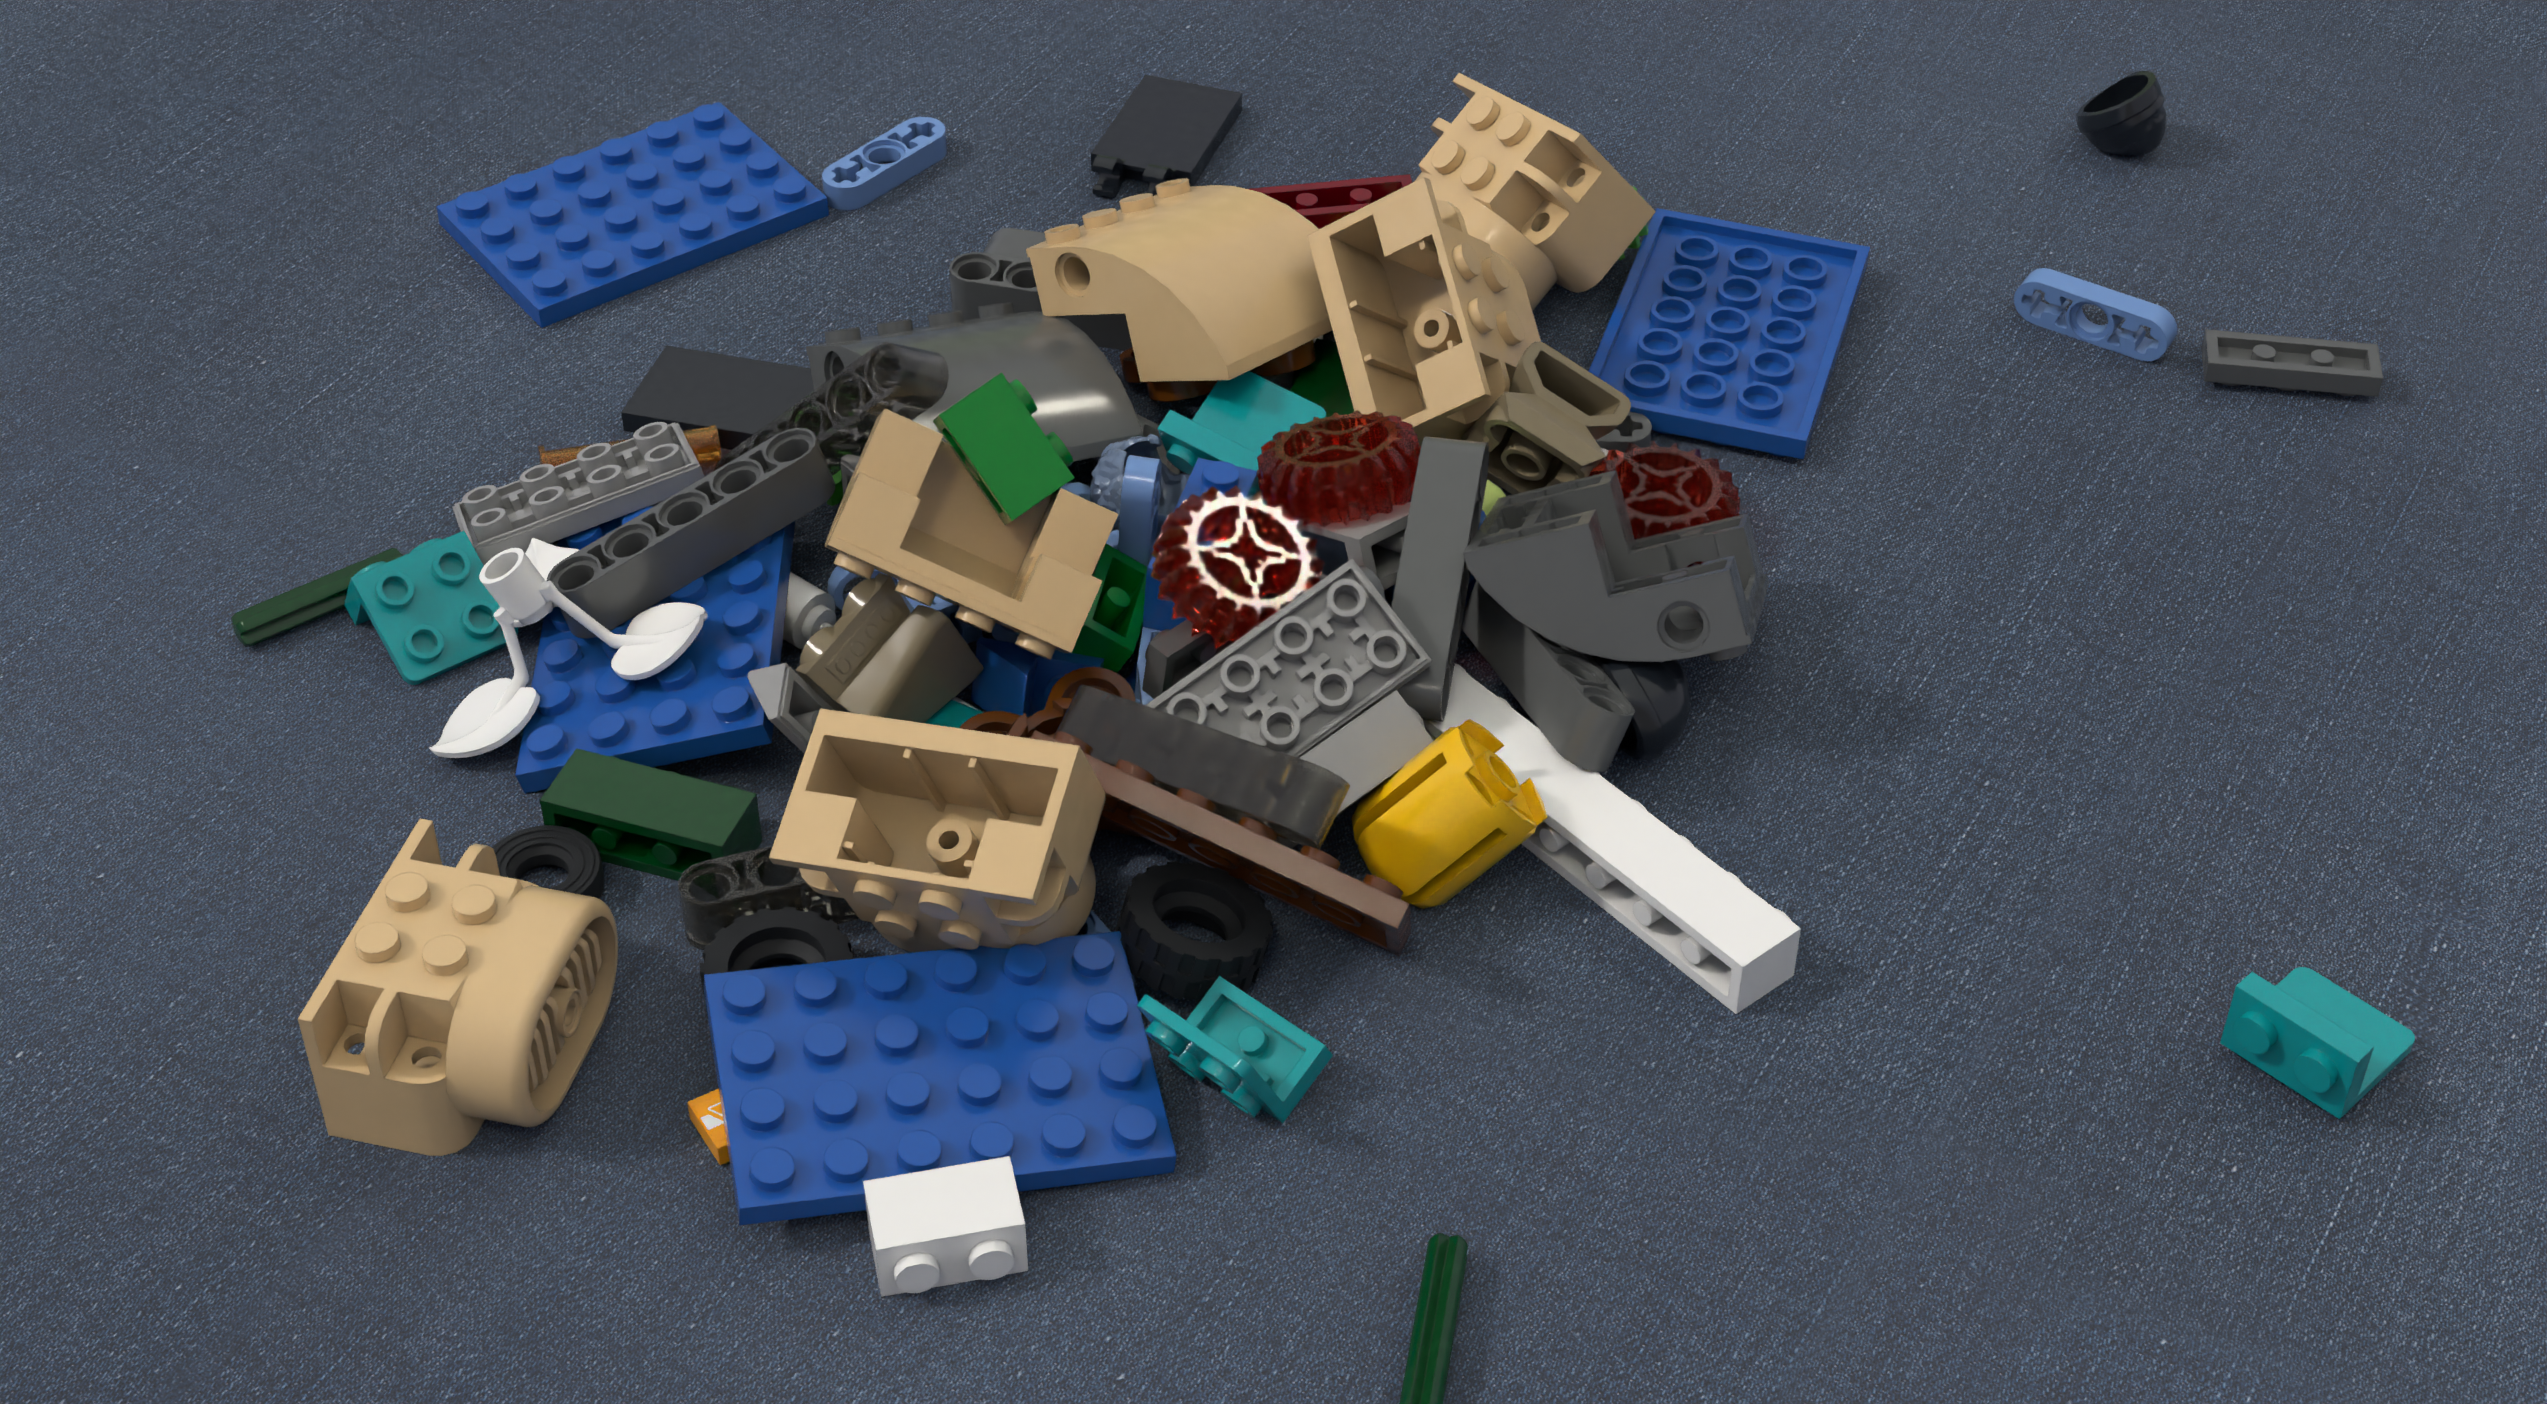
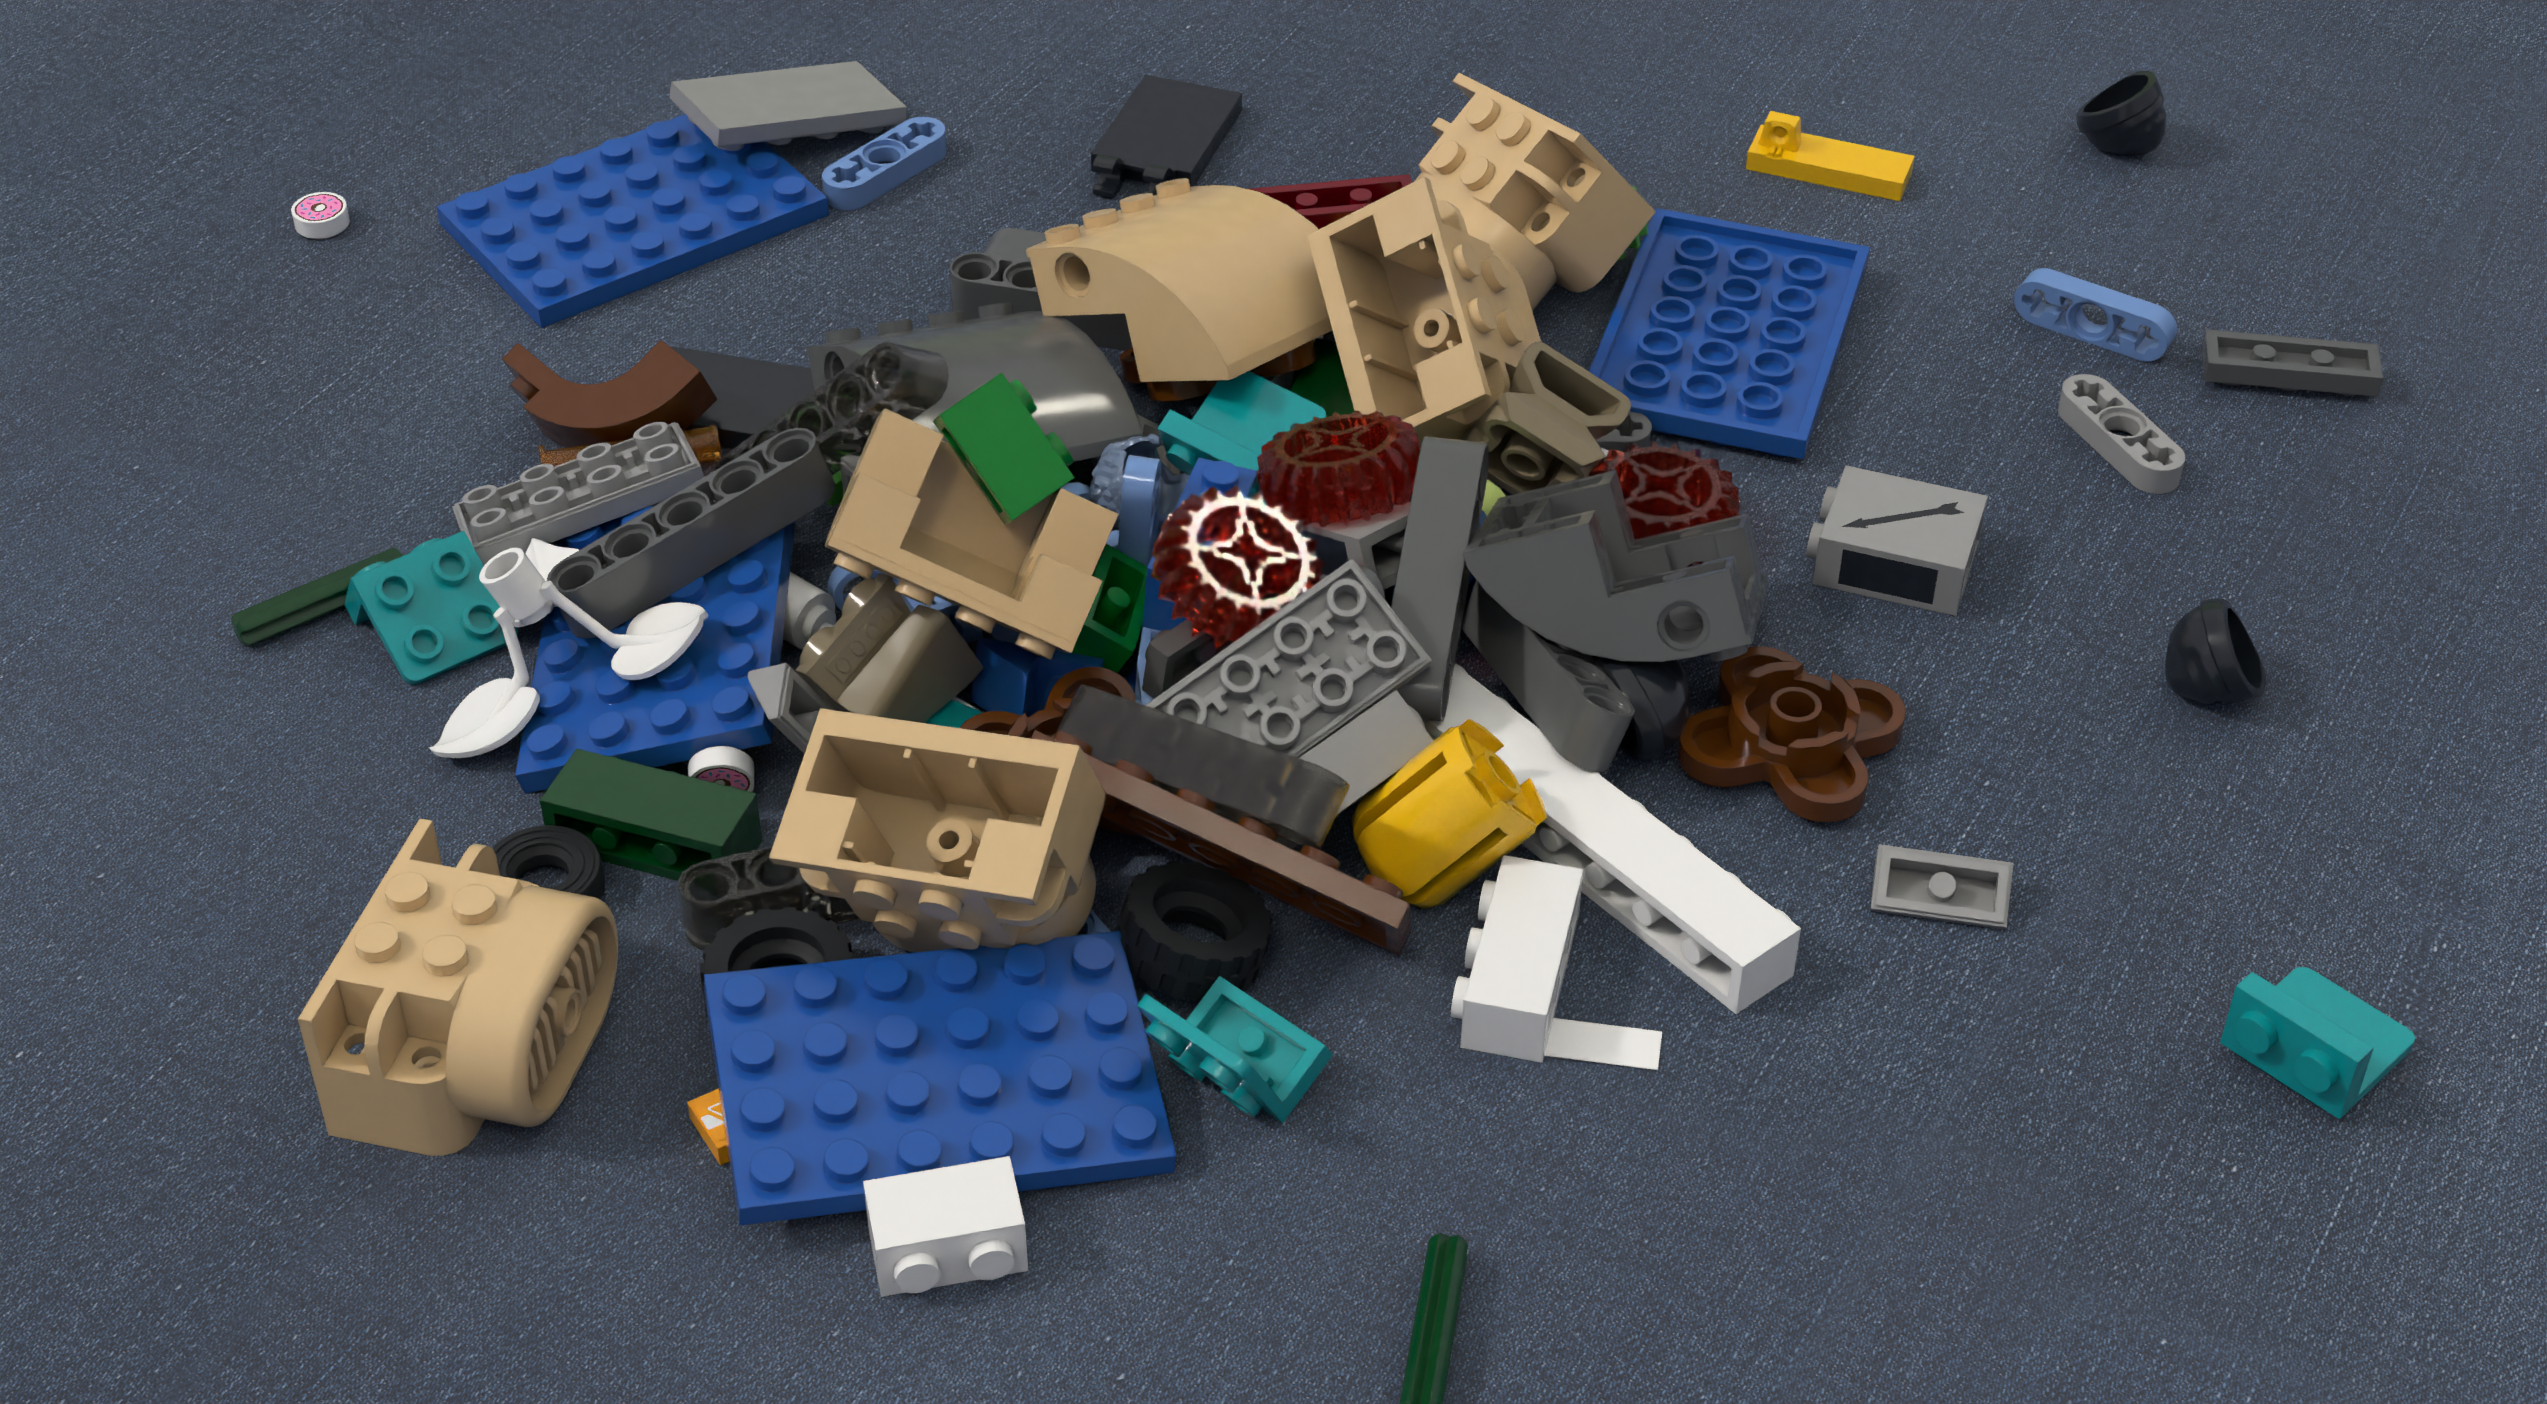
(320, 215): none -> tile
(575, 414): none -> reddish brown arch
(723, 766): none -> white tile
(787, 104): none -> light grey tile
(1518, 958): none -> white brick
(1604, 1044): none -> white sticker
(1788, 153): none -> yellow hinge
(1792, 733): none -> reddish brown plant
(1897, 539): none -> light grey brick
(1941, 886): none -> light grey slope
(2145, 459): none -> light grey beam
(2213, 656): none -> black hat

